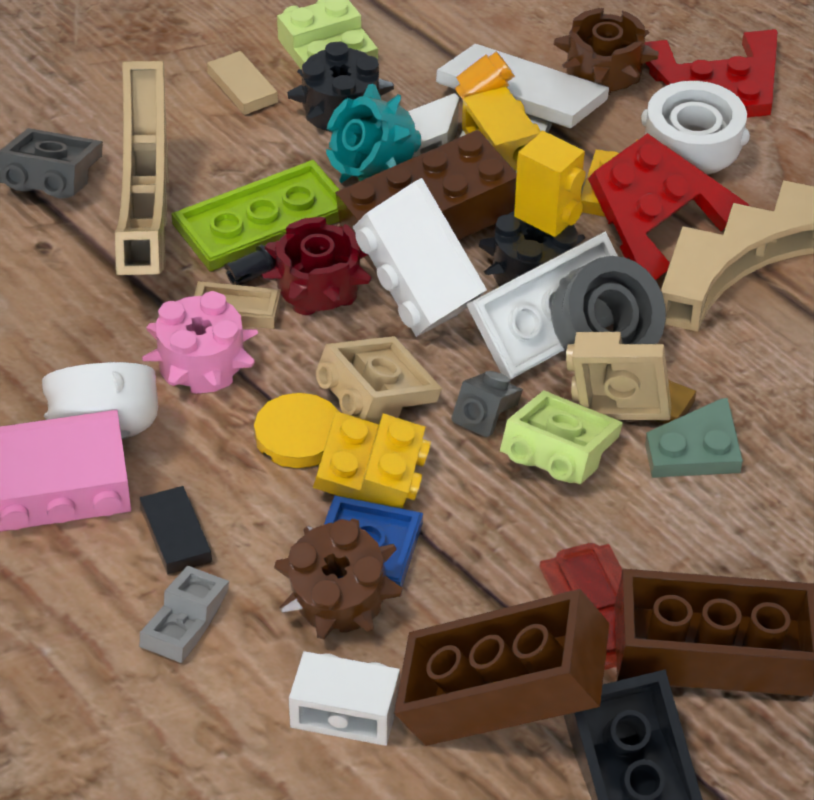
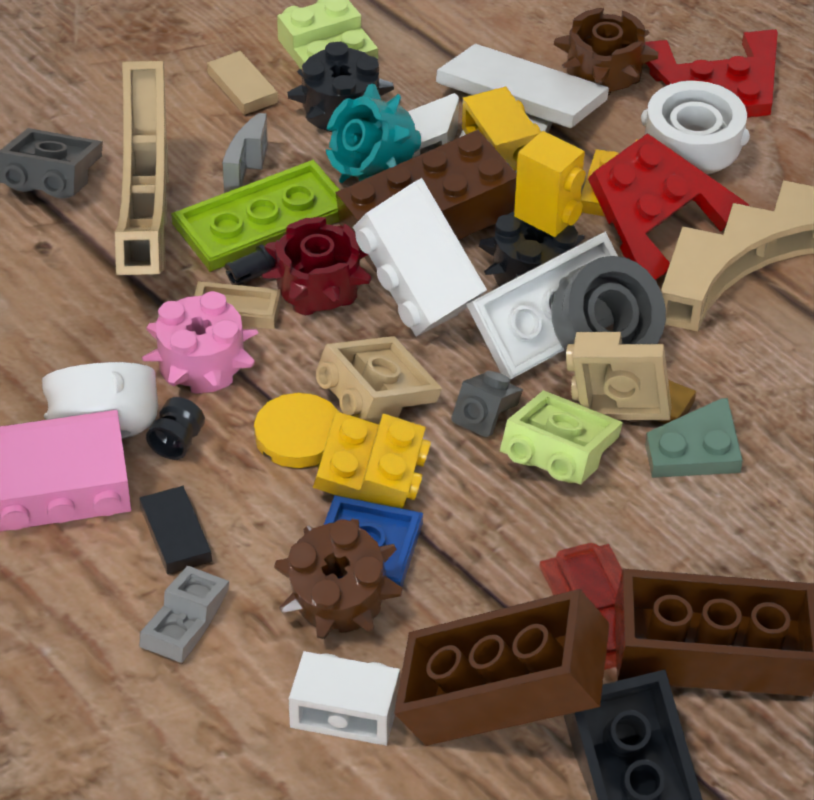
(175, 428): none -> black wheel
(245, 151): none -> light grey slope
(484, 75): light orange brick -> none

